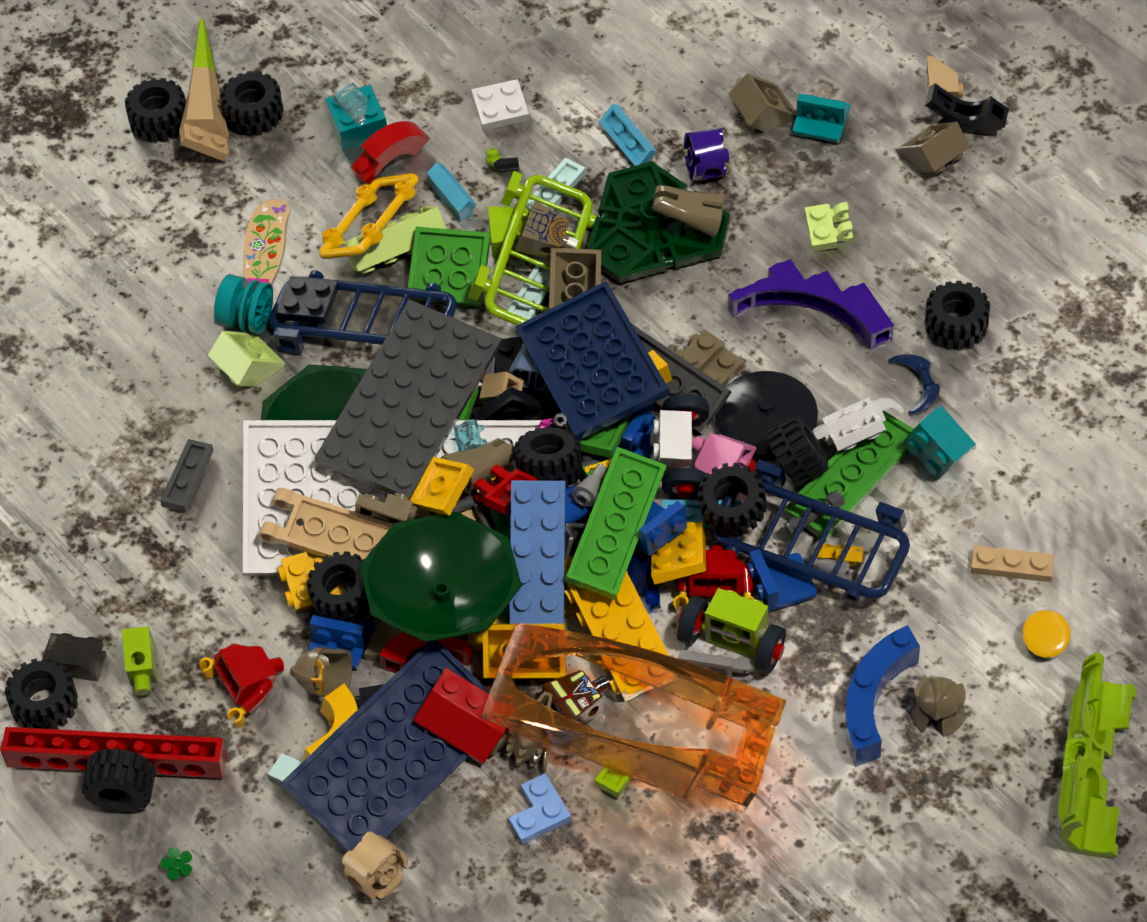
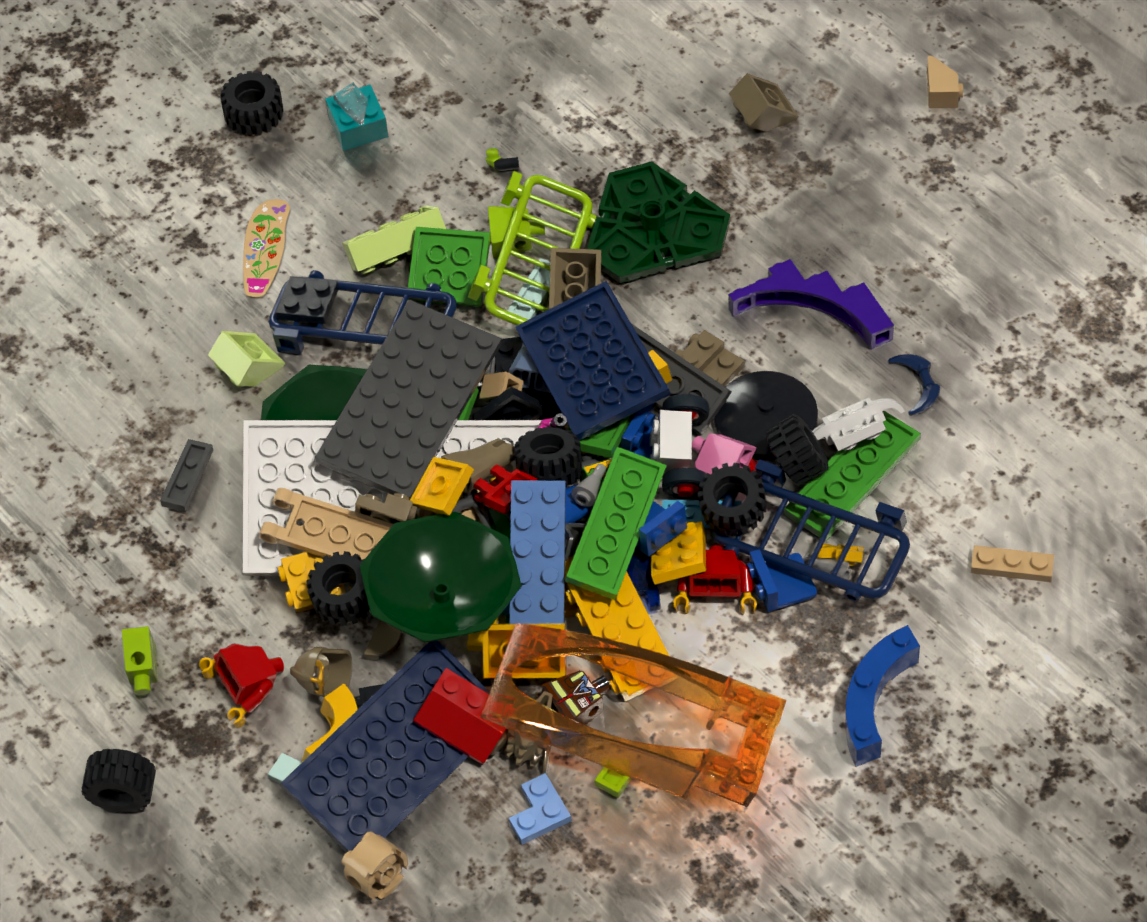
(35, 678): black tyre -> none
(71, 748): red brick -> none
(79, 654): clear smoke brick -> none
(143, 105): black tyre -> none
(177, 863): green plant -> none
(203, 118): tan plate -> none
(243, 304): teal wheel -> none
(341, 635): blue bracket -> none
(371, 233): yellow bar -> none
(387, 144): red arch -> none
(405, 647): red arch -> none
(450, 192): medium azure piece -> none
(468, 435): clear light blue tile -> none
(500, 104): white plate -> none
(544, 231): dark tan torso -> none
(566, 173): light aqua plate -> none
(627, 135): medium azure plate -> none
(692, 208): dark tan piece -> none
(705, 154): dark purple brick -> none
(734, 625): brick -> none
(738, 669): light grey hinge -> none
(820, 117): teal bracket -> none
(821, 227): yellowish green plate -> none
(833, 498): dark grey bar -> none
(934, 147): dark tan slope -> none
(939, 442): teal brick -> none
(939, 699): dark tan helmet -> none
(957, 299): black tyre -> none
(972, 117): black arch -> none
(1046, 634): yellow piece -> none
(1095, 715): lime piece -> none

